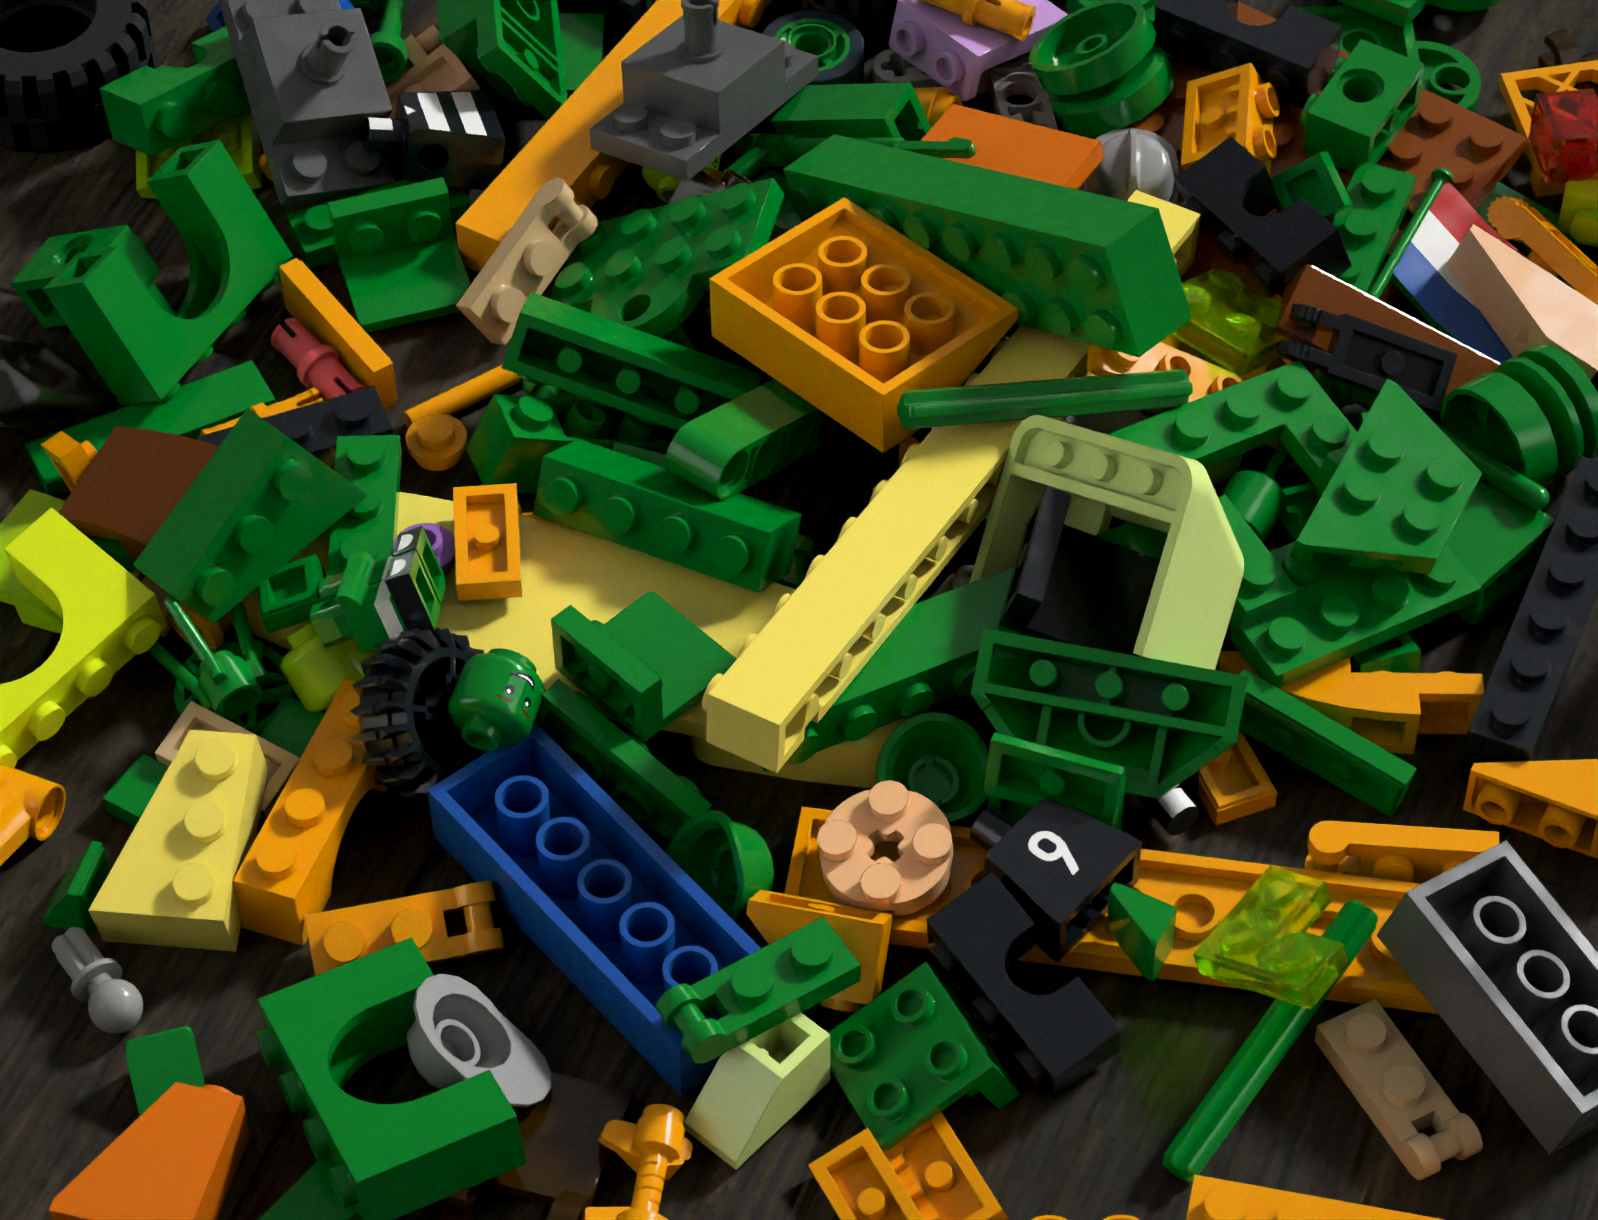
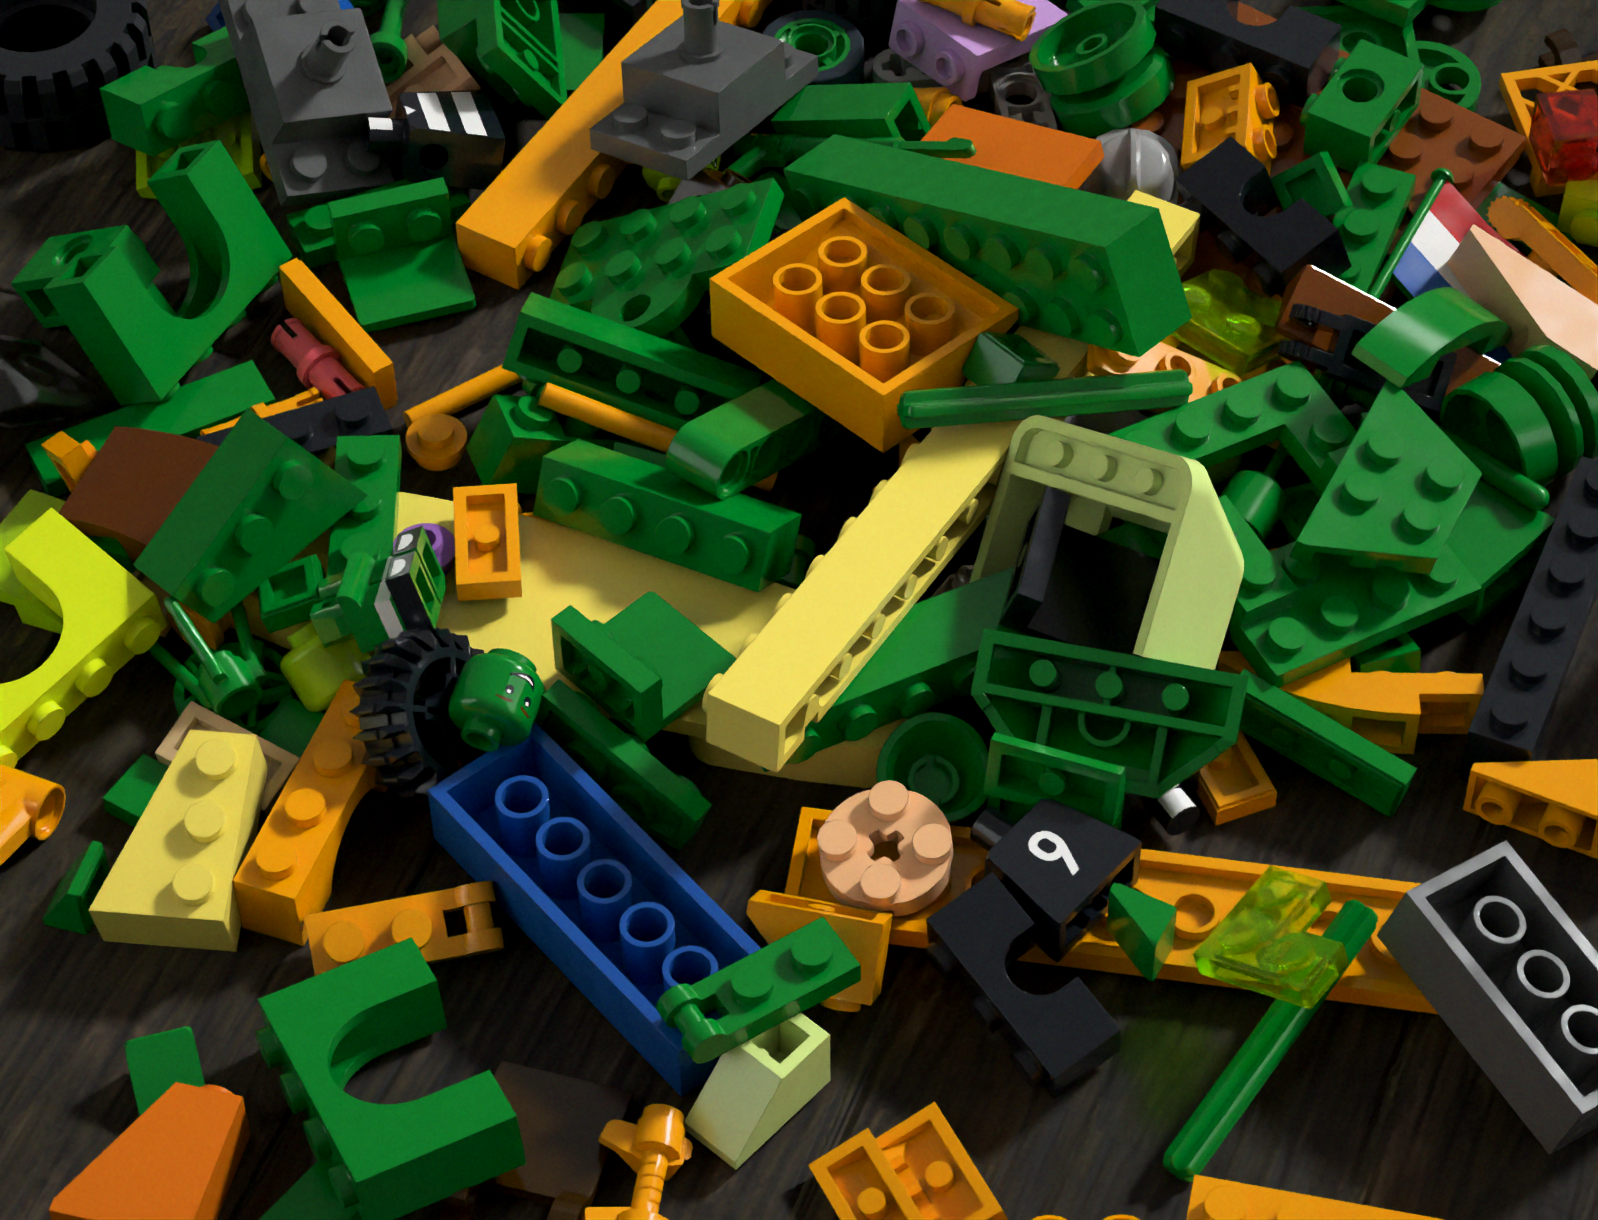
(112, 1002): light grey axle -> none
(465, 1034): light grey piece -> none
(526, 260): tan plate -> none
(616, 421): none -> light orange bar
(723, 860): green helmet -> none
(914, 1057): green bracket -> none
(1007, 359): none -> green slope
(1392, 850): light orange plate -> none
(1396, 1089): tan plate -> none
(1423, 330): none -> green slope

